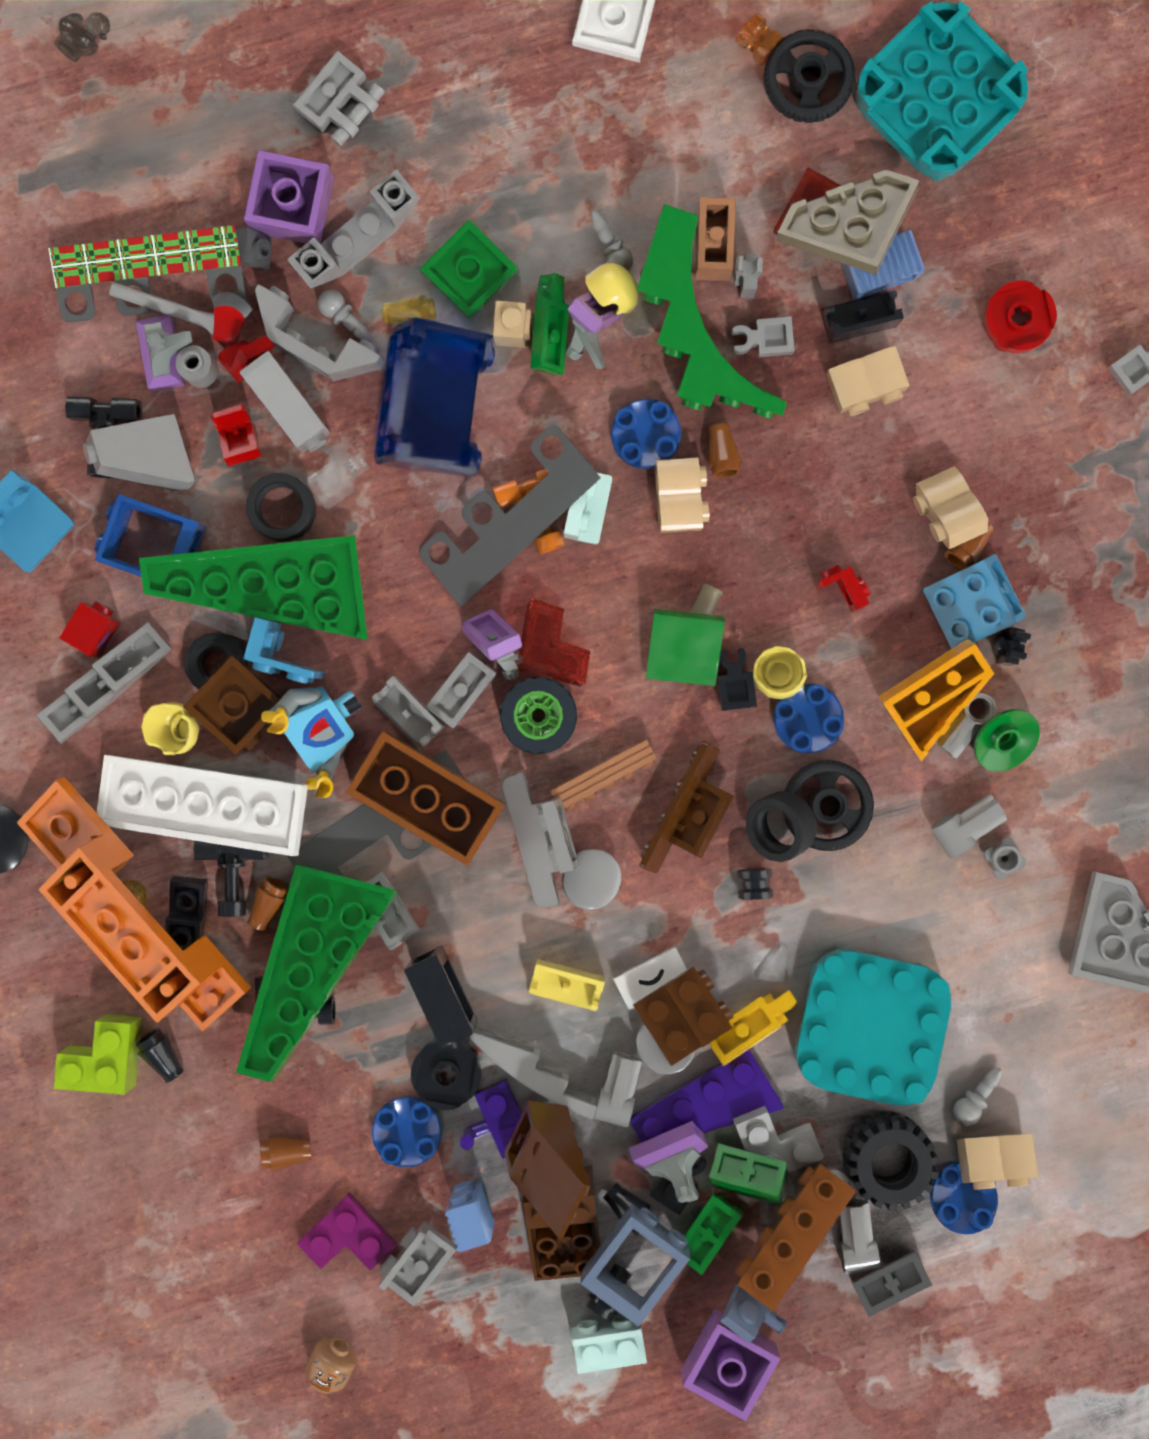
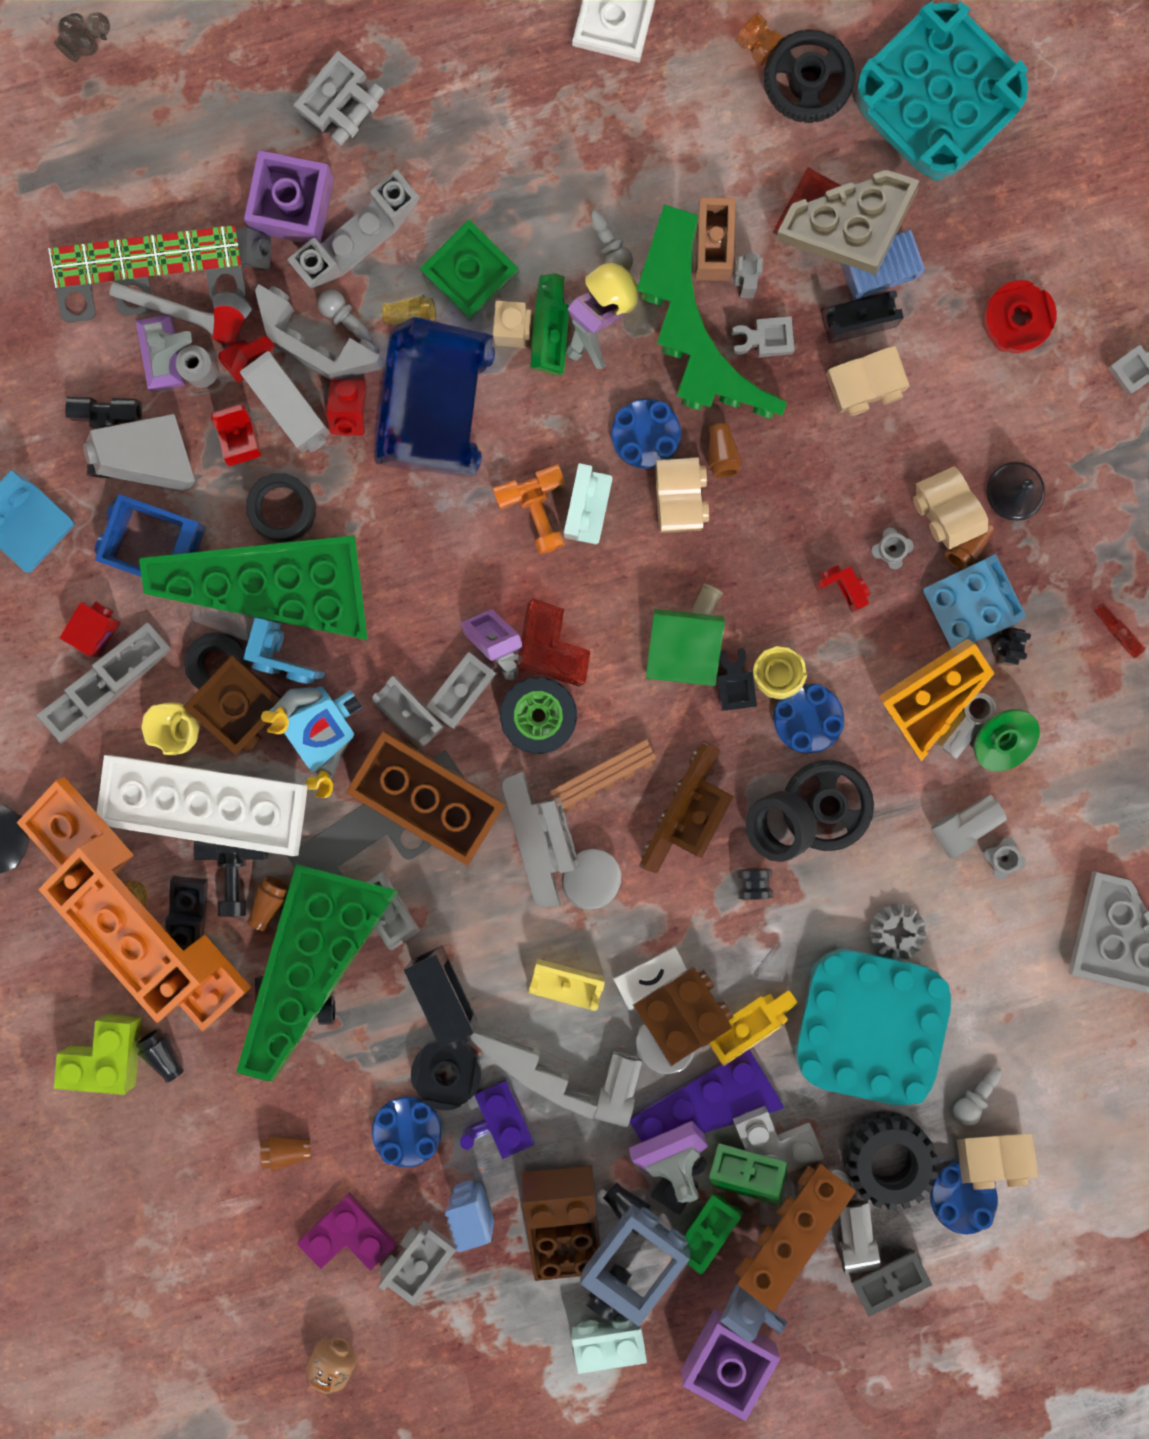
(333, 482): clear plate -> none
(346, 407): none -> red bracket
(512, 532): dark grey piece -> none
(548, 1163): reddish brown slope -> none
(888, 918): none -> light grey gear
(901, 544): none -> light grey plate
(1015, 491): none -> black hat
(1130, 643): none -> clear red pin

